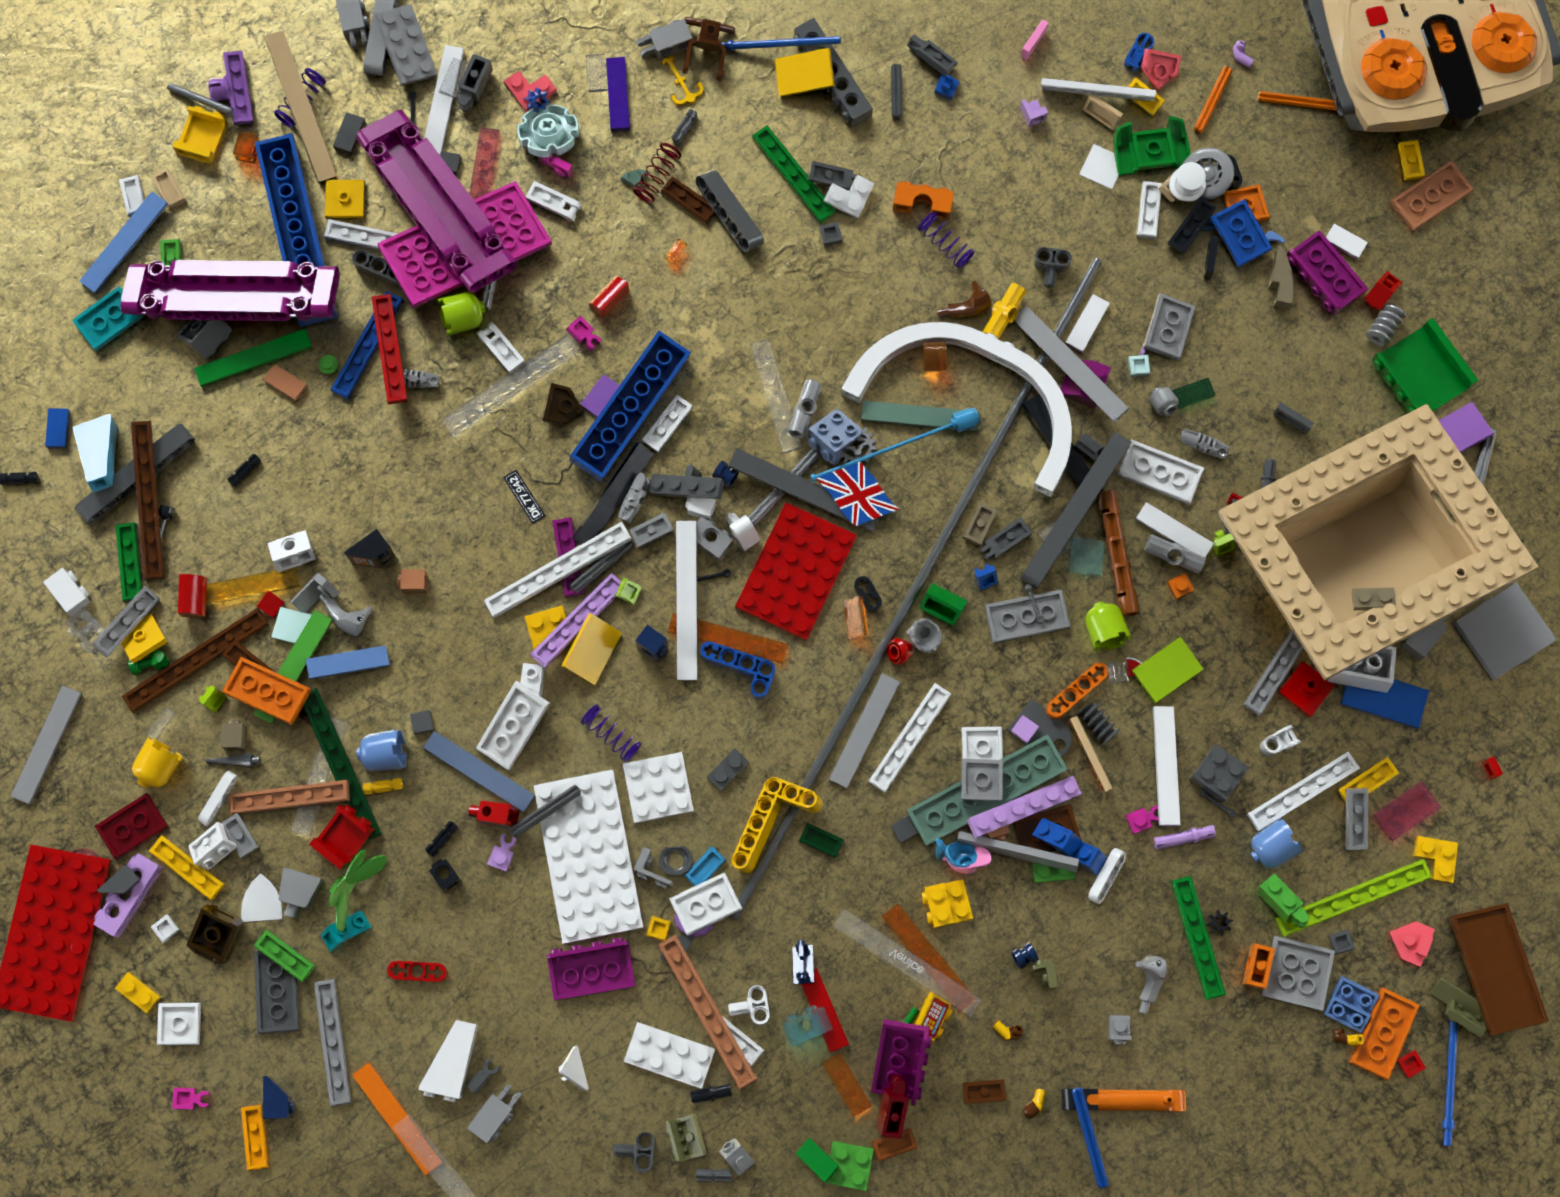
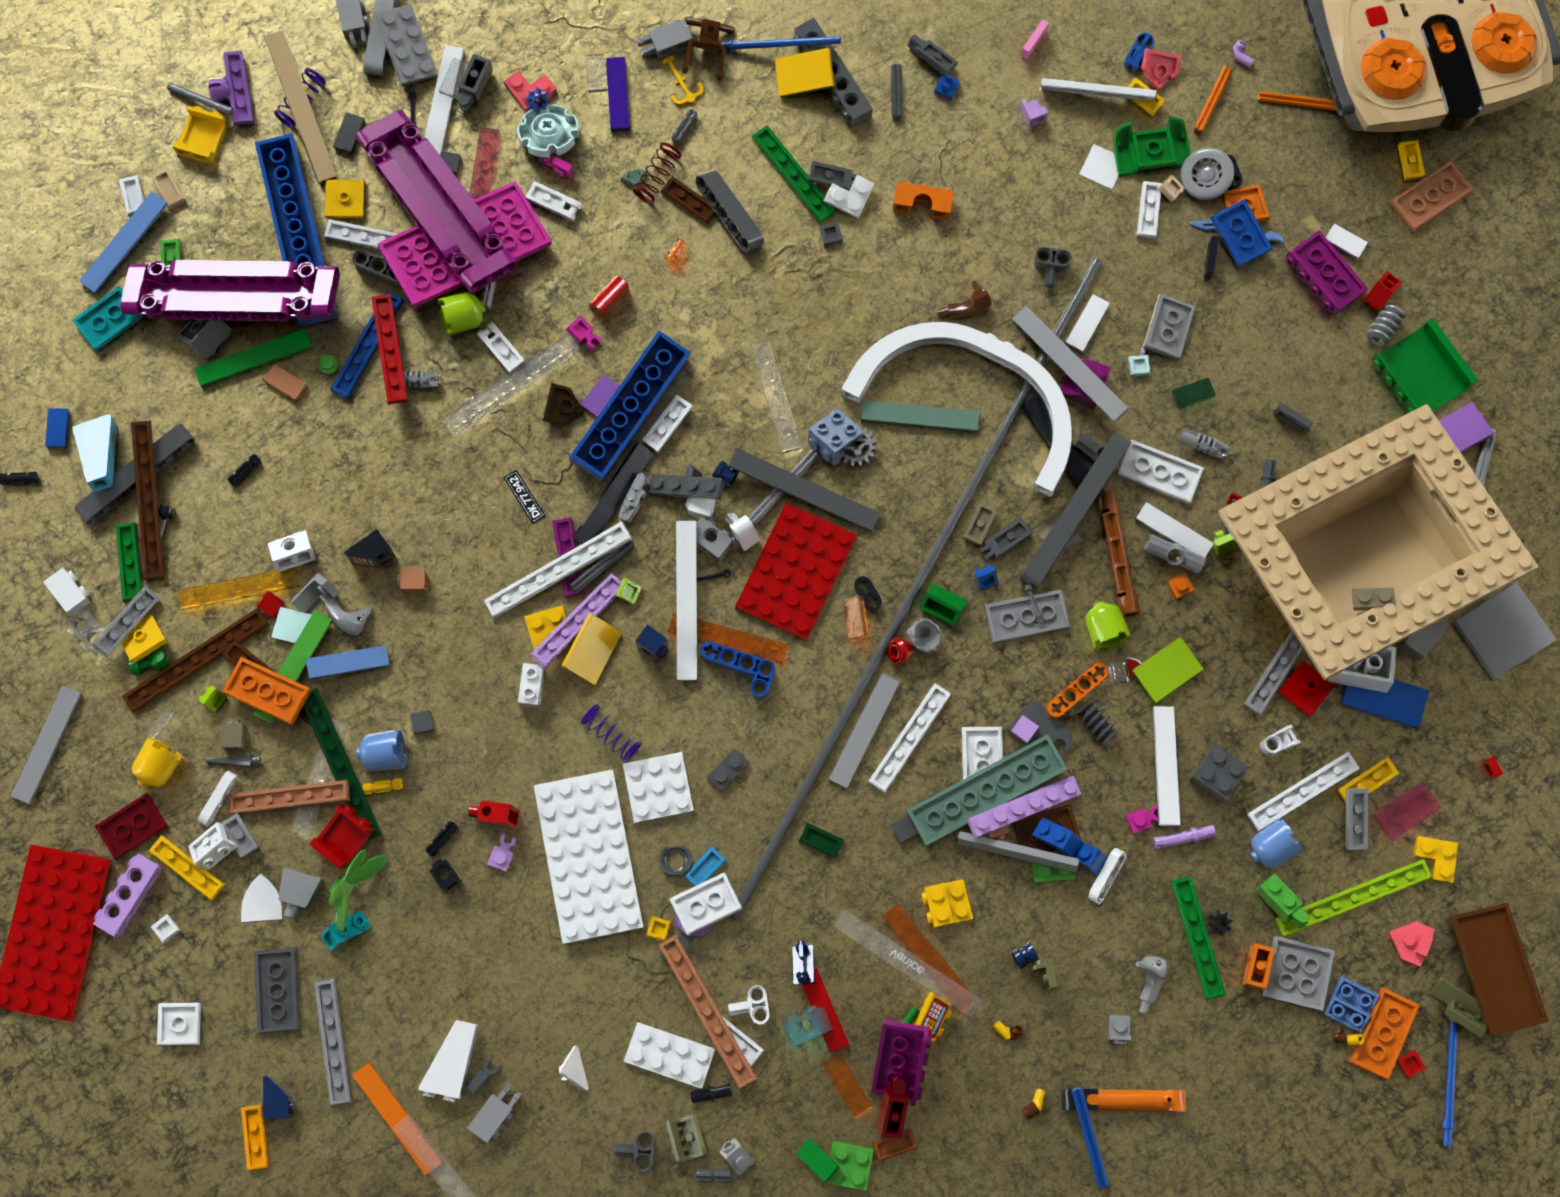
(120, 882): dark grey tile -> none
(138, 992): yellow plate -> none
(187, 1098): dark pink plate -> none
(192, 595): red brick -> none
(214, 933): dark brown slope -> none
(245, 147): clear orange brick -> none
(284, 956): bright green tile -> none
(401, 975): red beam -> none
(479, 771): sand blue tile -> none
(512, 725): white tile -> none
(545, 811): dark grey axle -> none
(590, 969): magenta bracket -> none
(644, 861): light grey bracket -> none
(651, 530): light grey plate -> none
(769, 817): yellow beam -> none
(808, 399): light grey piece -> none
(857, 489): flag -> none
(934, 356): clear orange piece -> none
(962, 261): dark purple piece -> none
(963, 857): dark azure hair -> none
(982, 780): light grey plate -> none
(984, 1091): reddish brown plate -> none
(1005, 310): yellow piece -> none
(1086, 556): clear light blue piece -> none
(1090, 755): tan tile -> none
(1102, 111): tan tile -> none
(1163, 401): light grey head -> none
(1188, 182): white piece -> none
(1192, 225): black plate -> none
(1231, 813): dark grey hinge -> none
(1281, 279): dark tan slope -> none
(1341, 942): dark grey tile -> none

